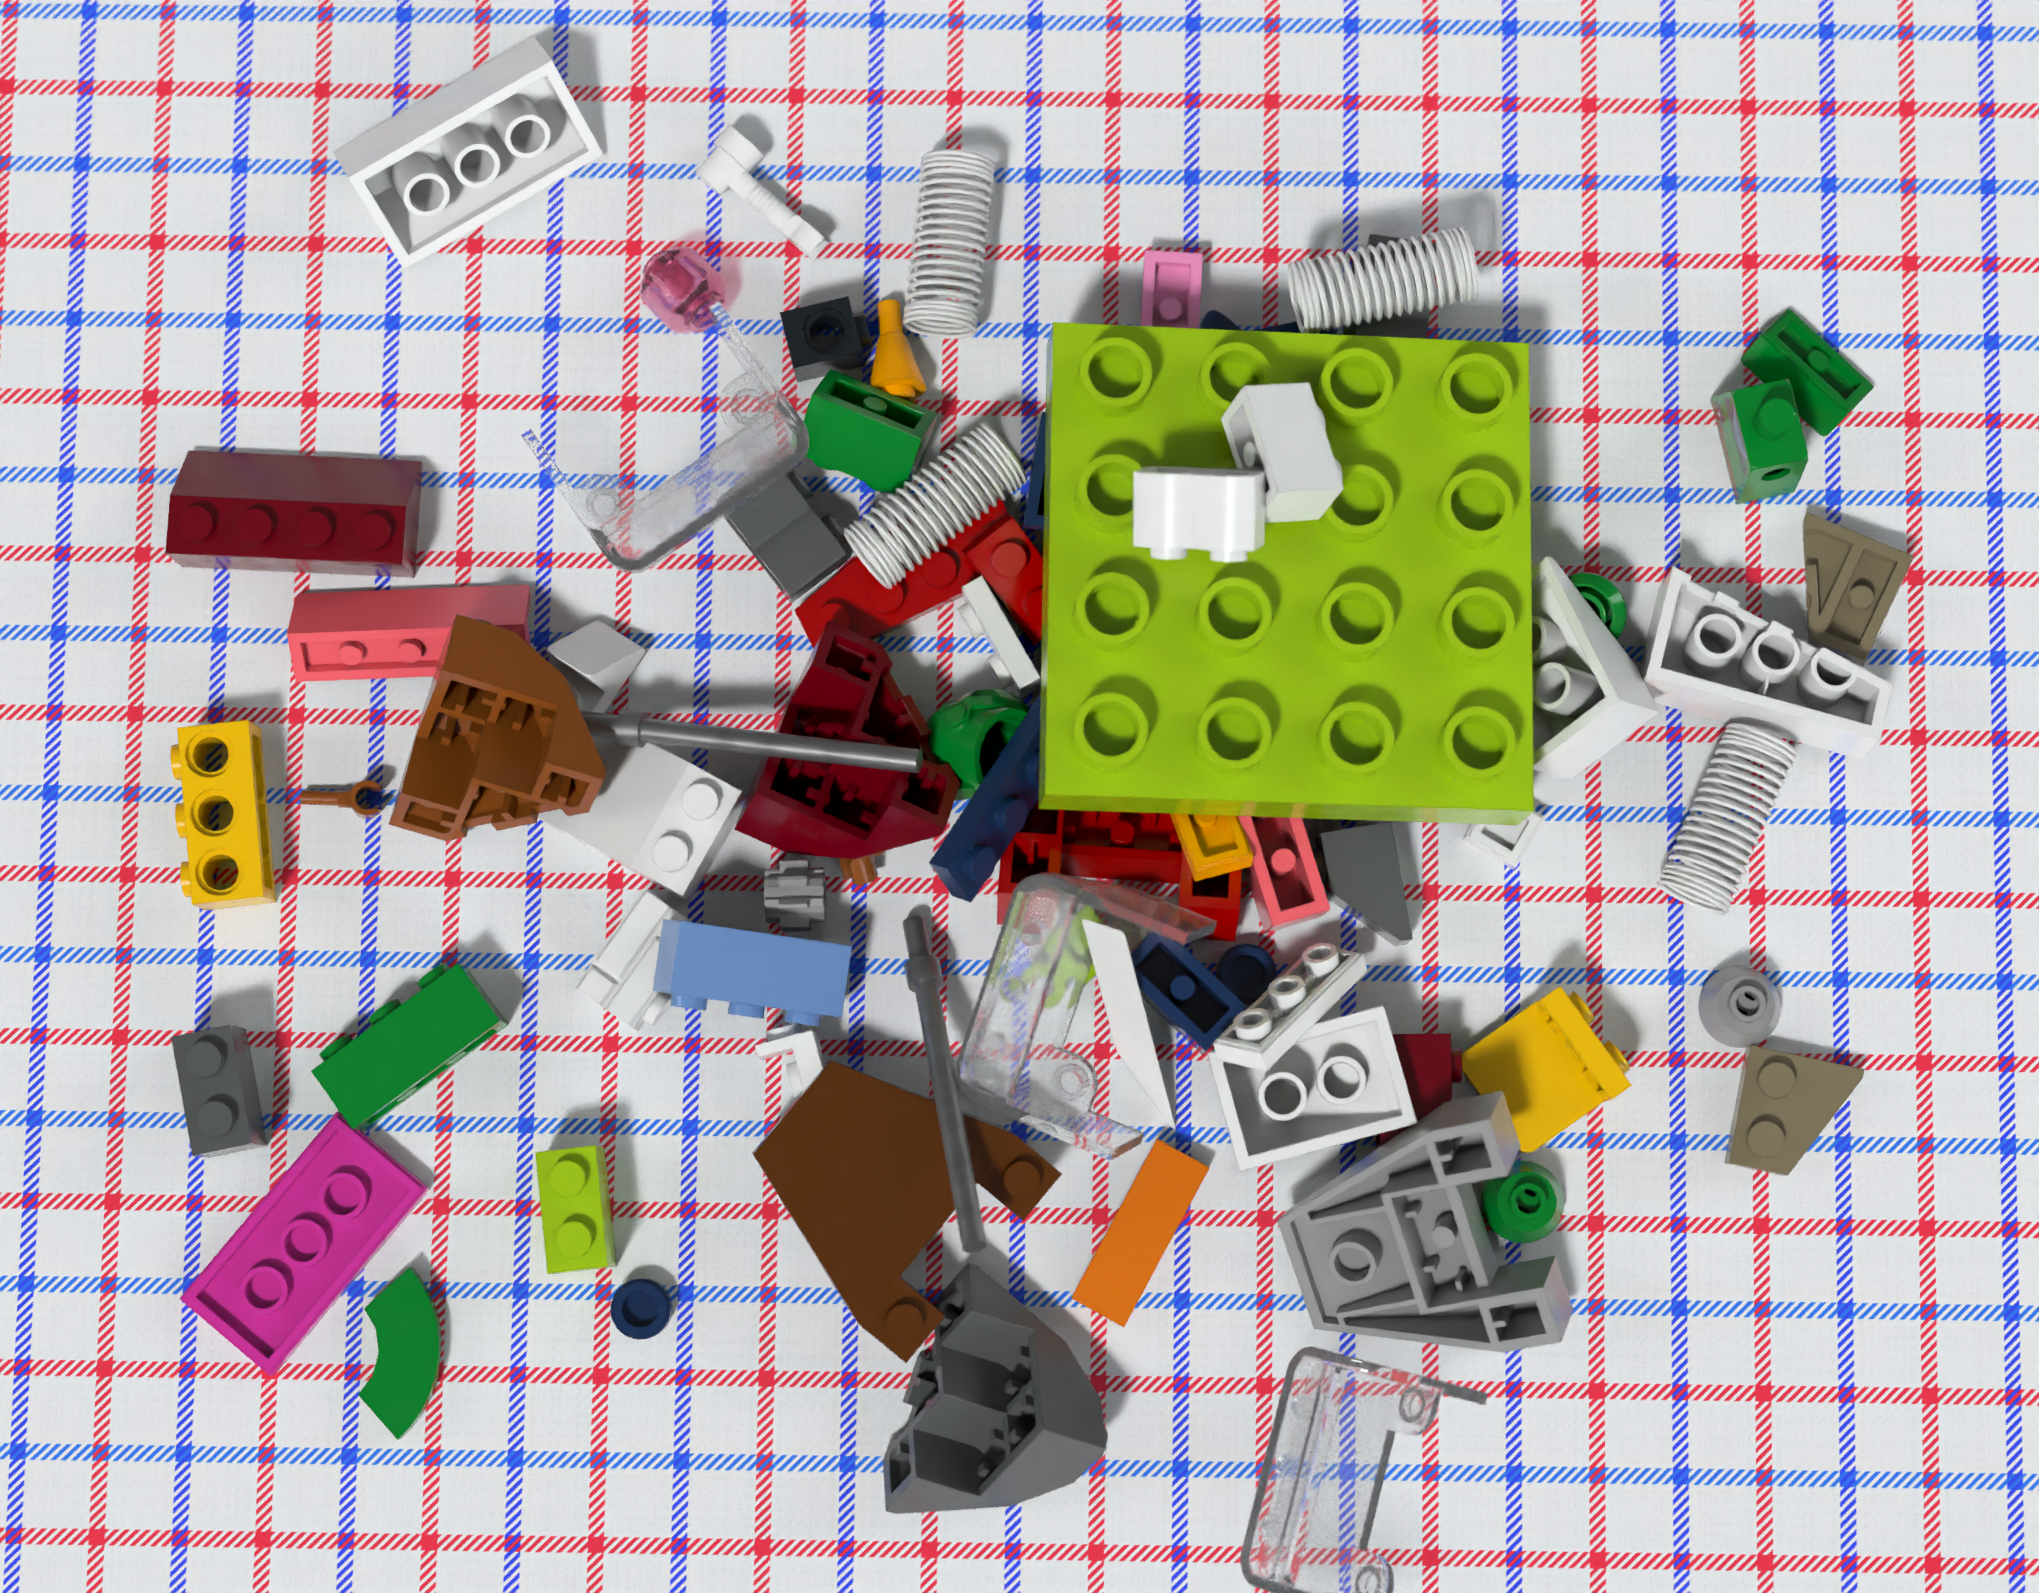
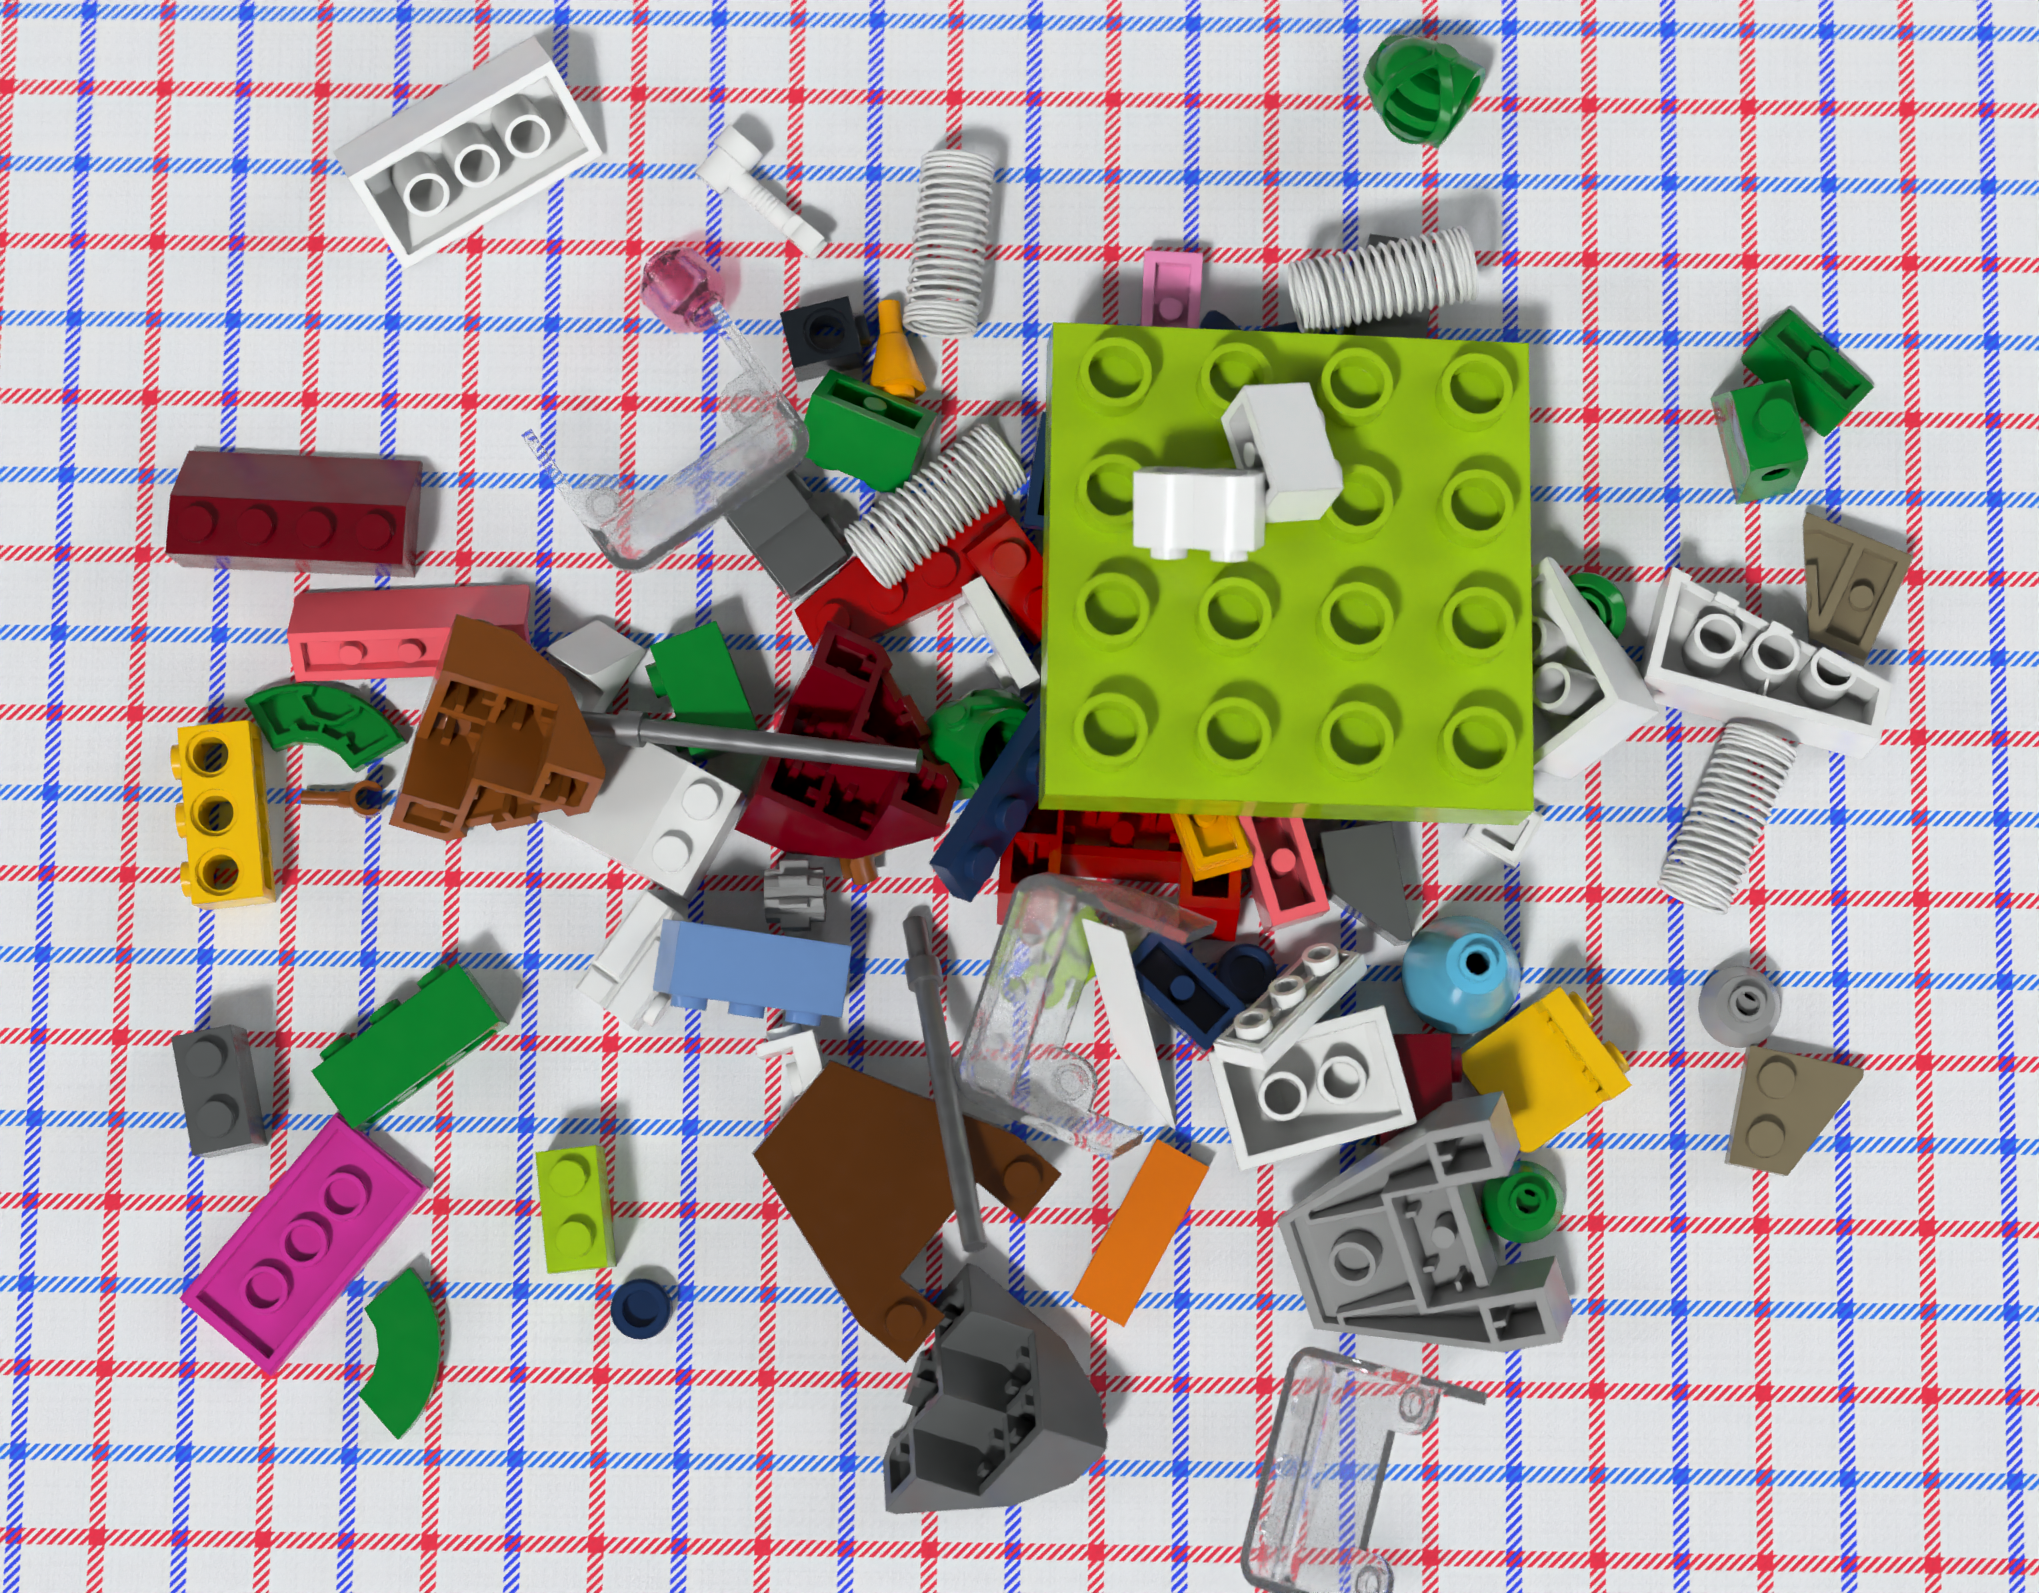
(325, 718): none -> green tile
(700, 683): none -> green brick
(1421, 88): none -> green helmet
(1443, 987): none -> medium azure cone

